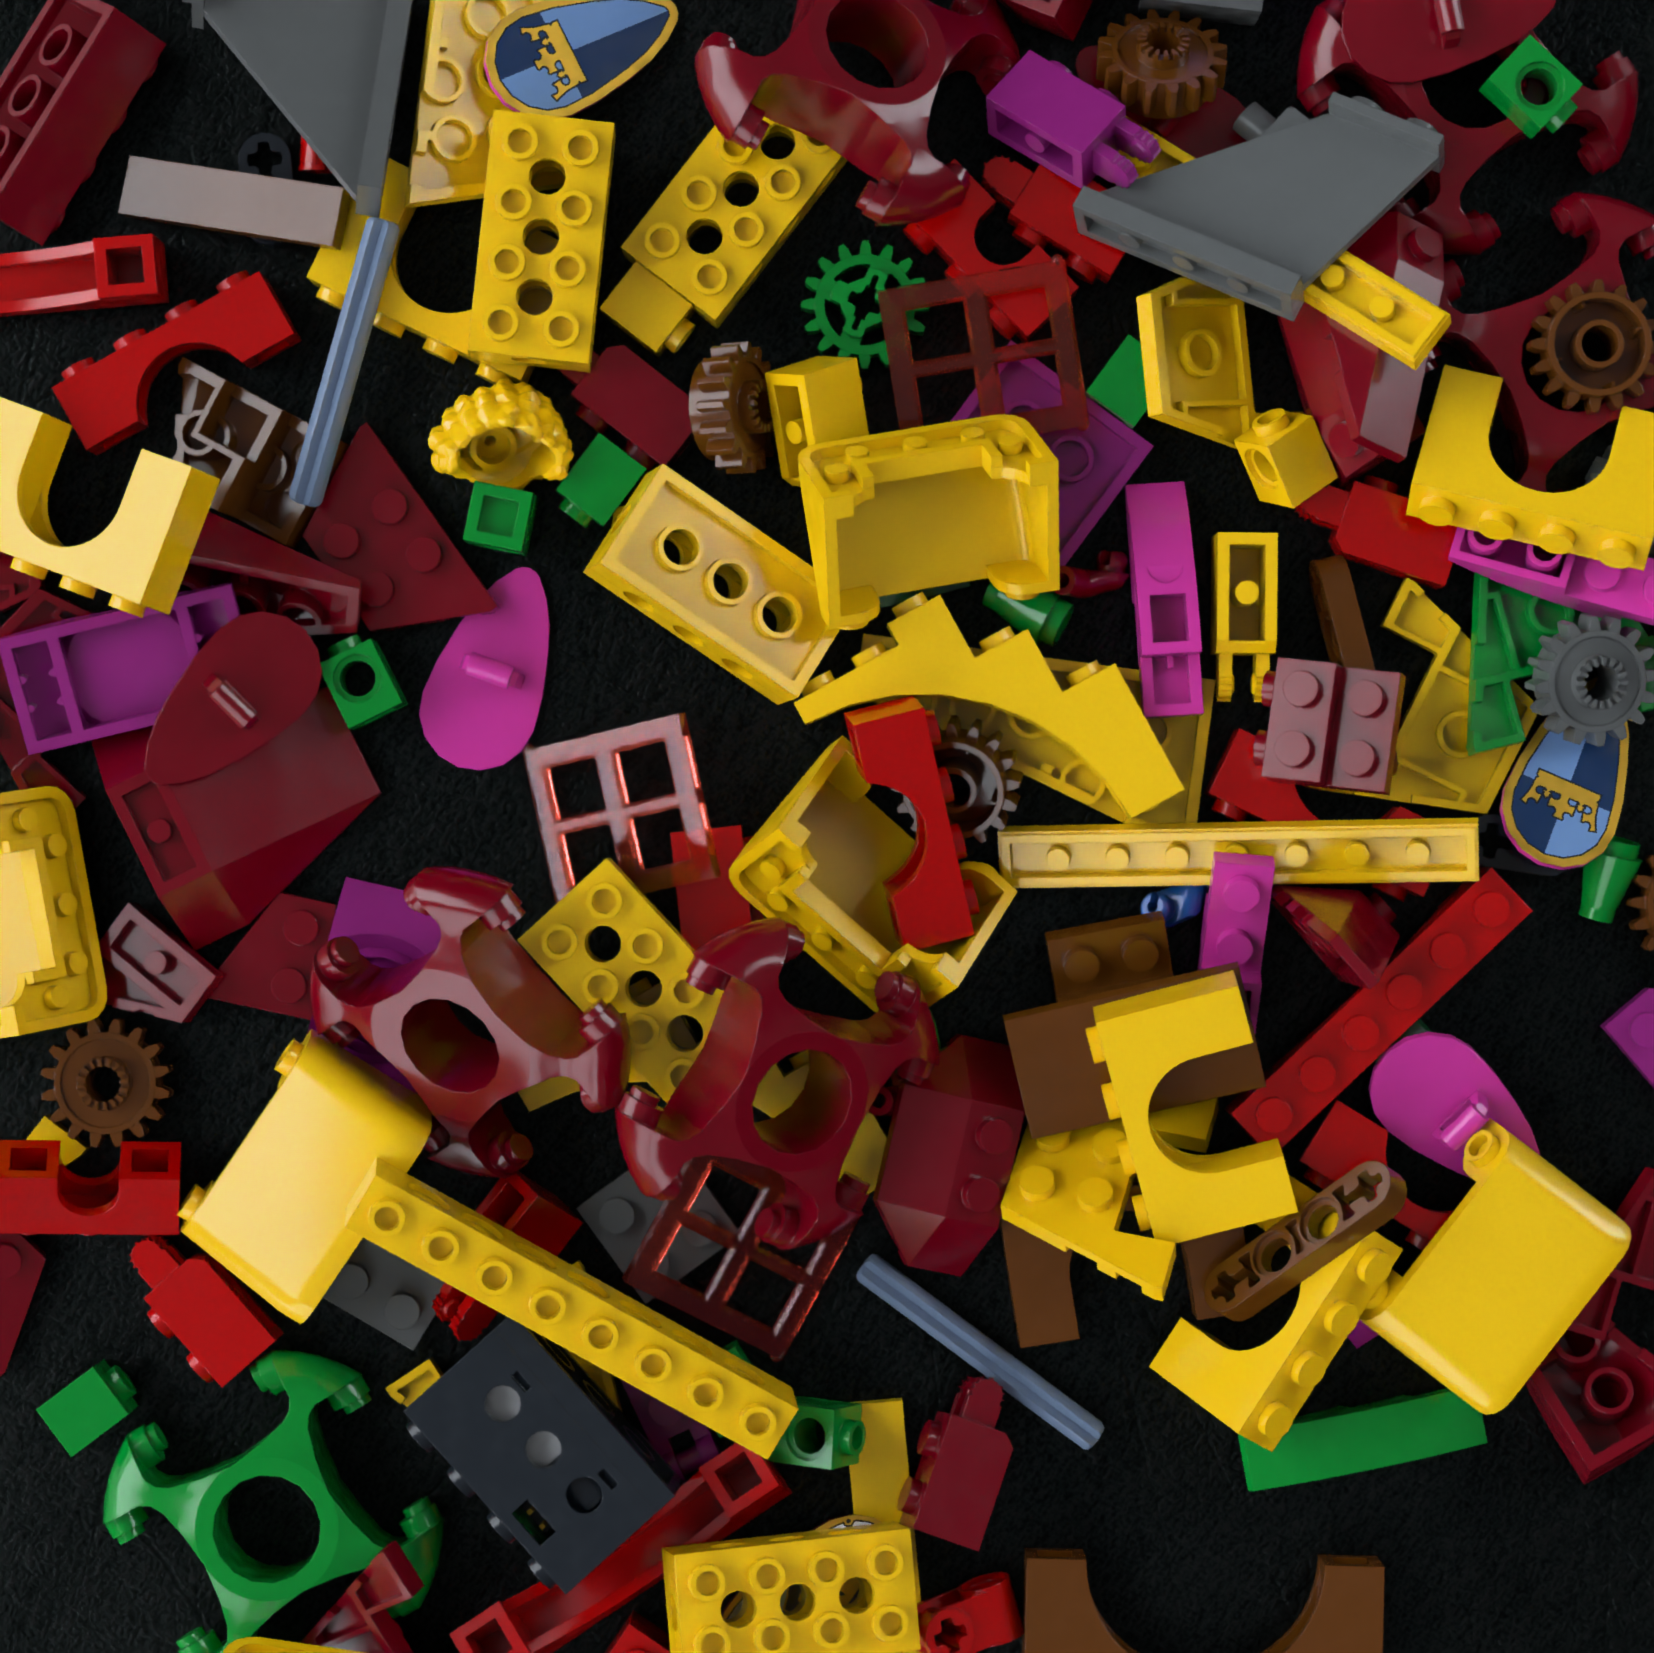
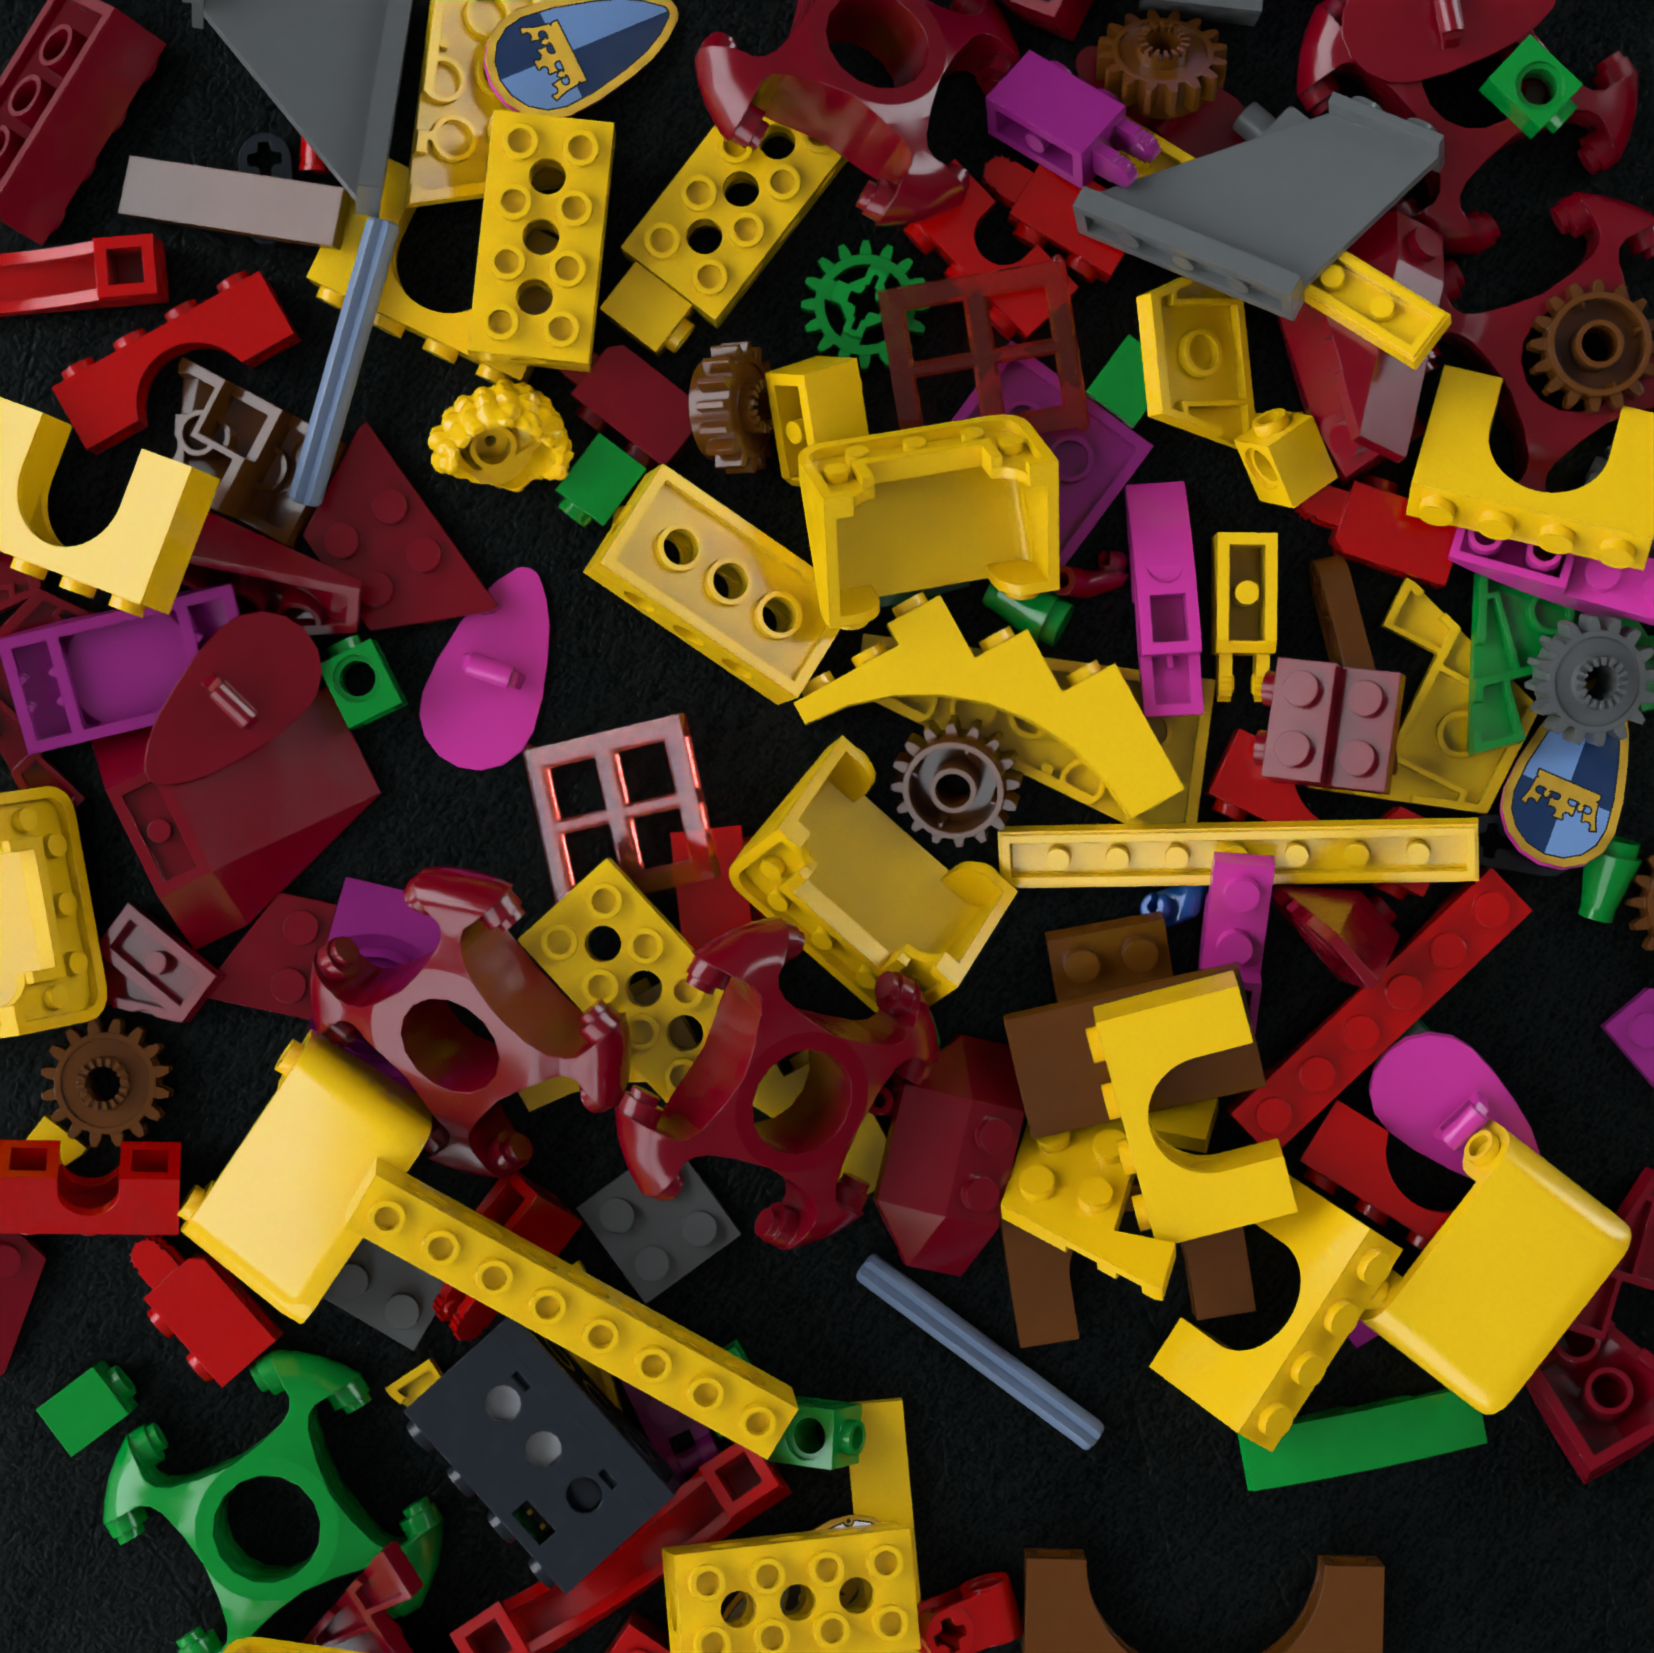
(500, 518): green brick -> none
(742, 1248): clear red window -> none
(927, 893): red arch -> none
(959, 1467): dark red hinge -> none
(1301, 1233): reddish brown beam -> none

